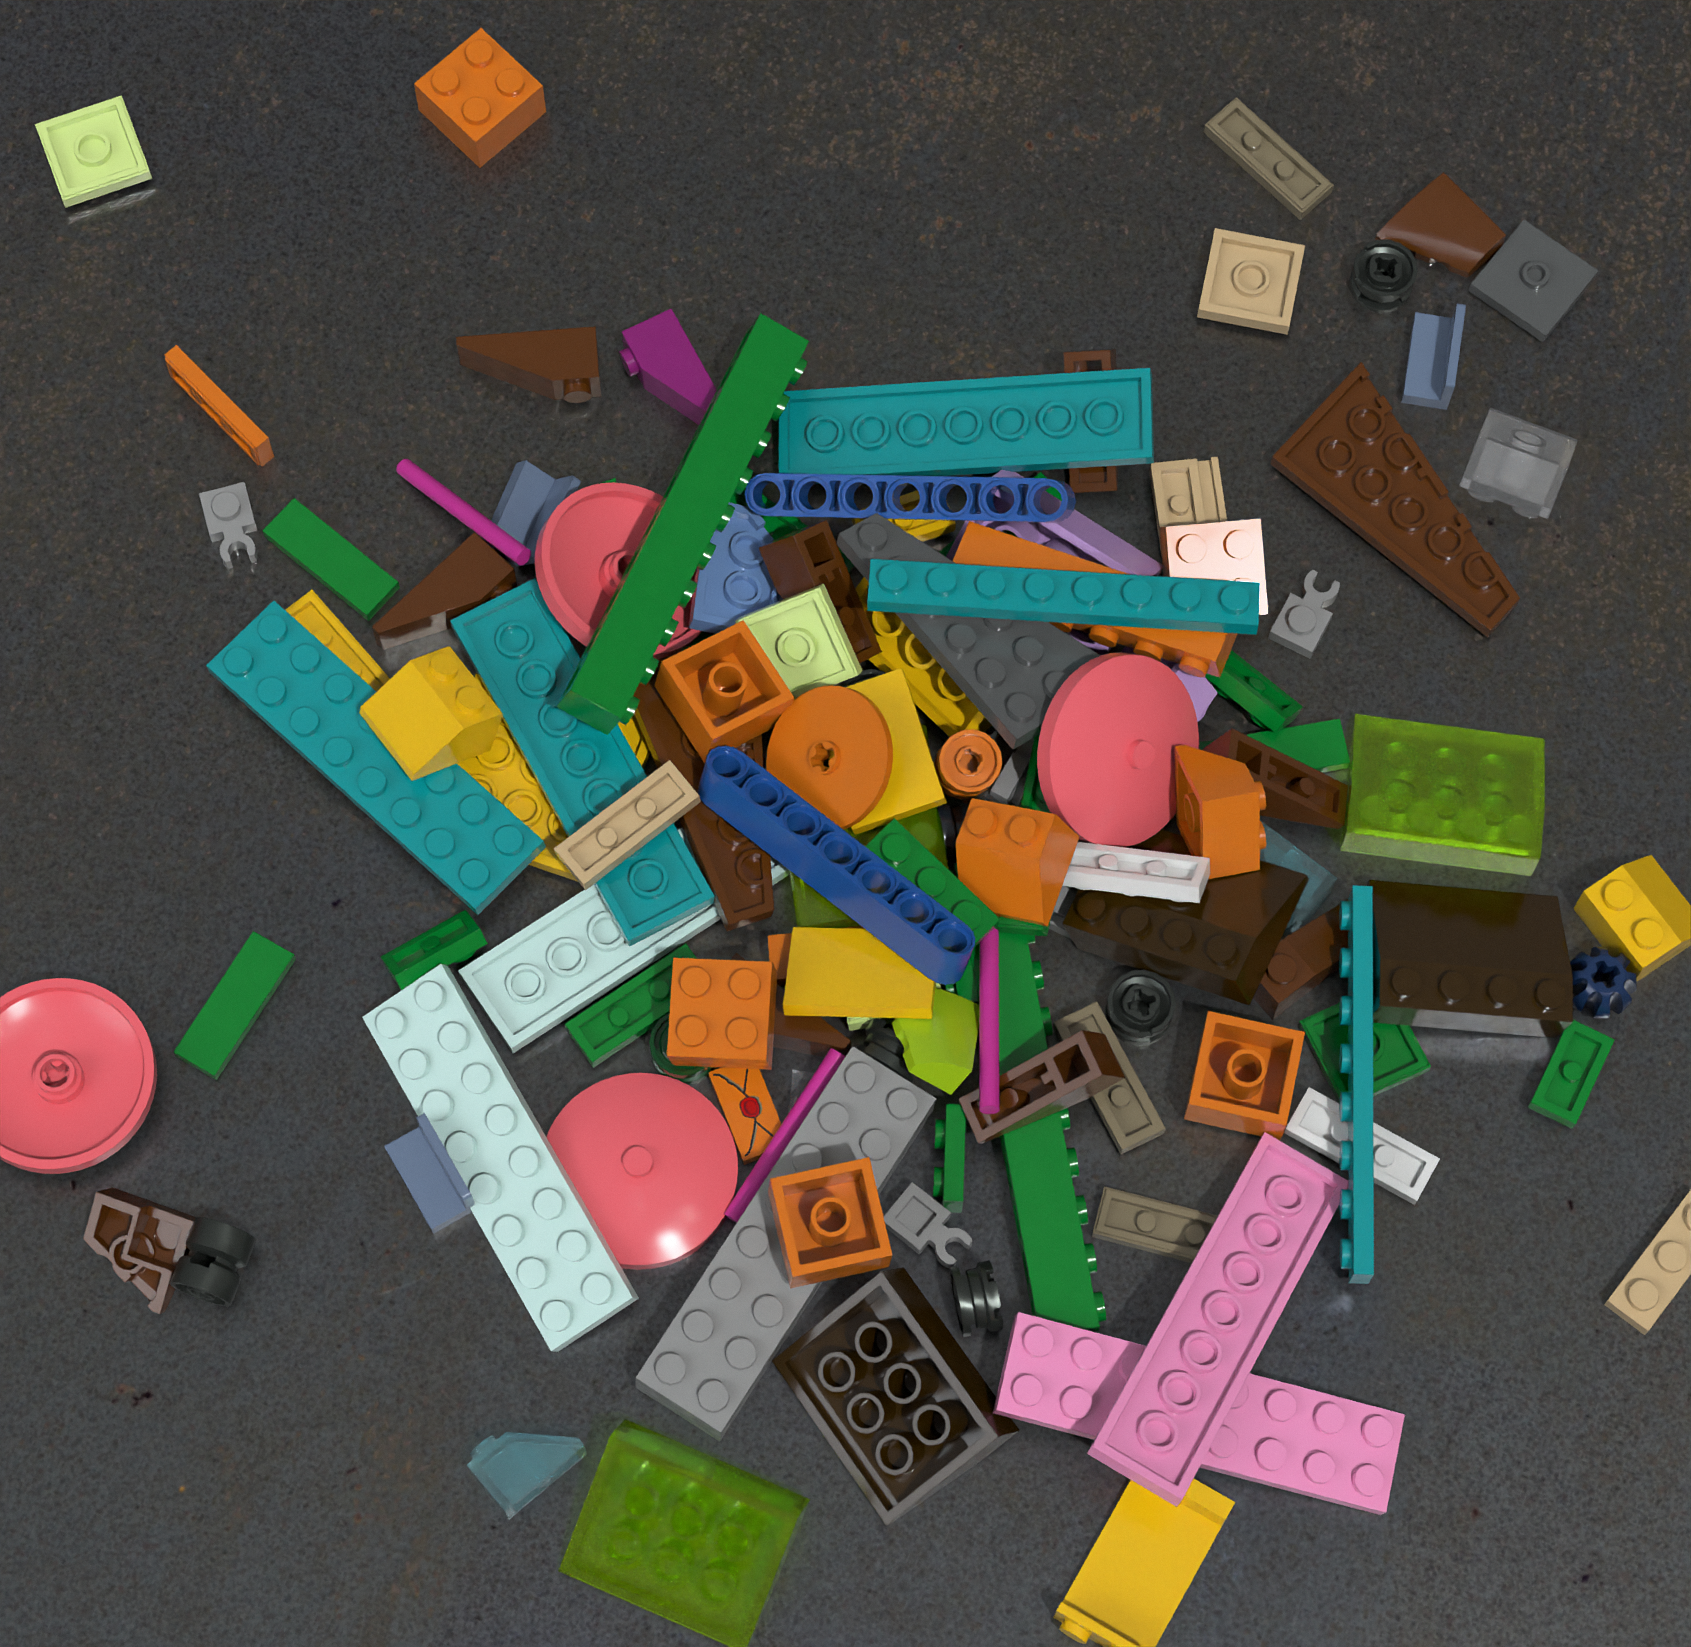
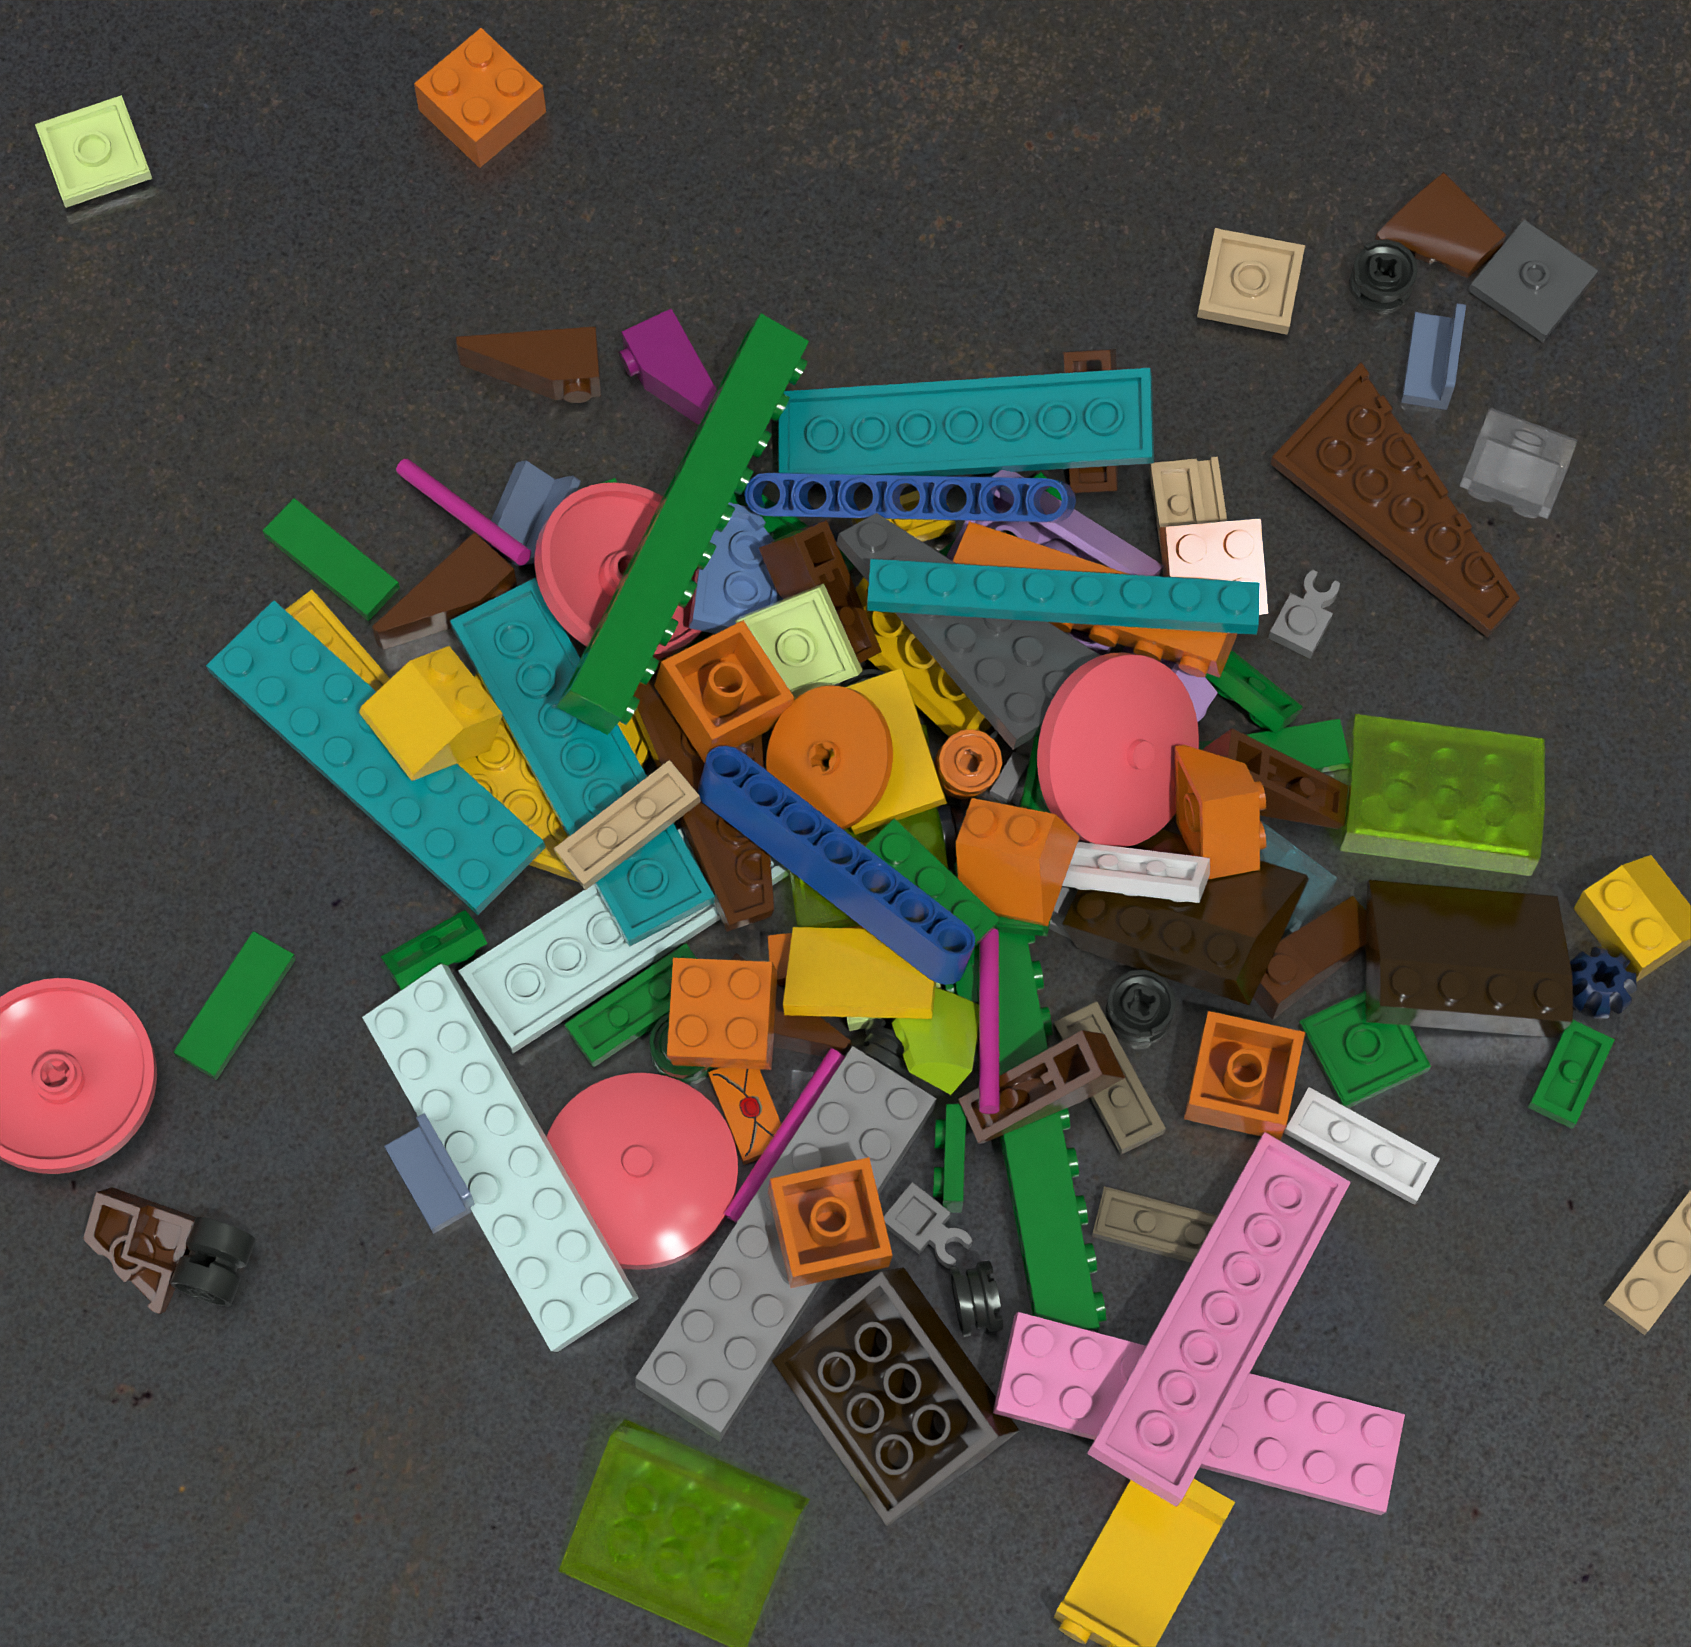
(219, 406): orange tile -> none
(230, 518): light grey plate -> none
(522, 1466): clear light blue slope -> none
(1268, 158): dark tan tile -> none
(1357, 1104): teal plate -> none

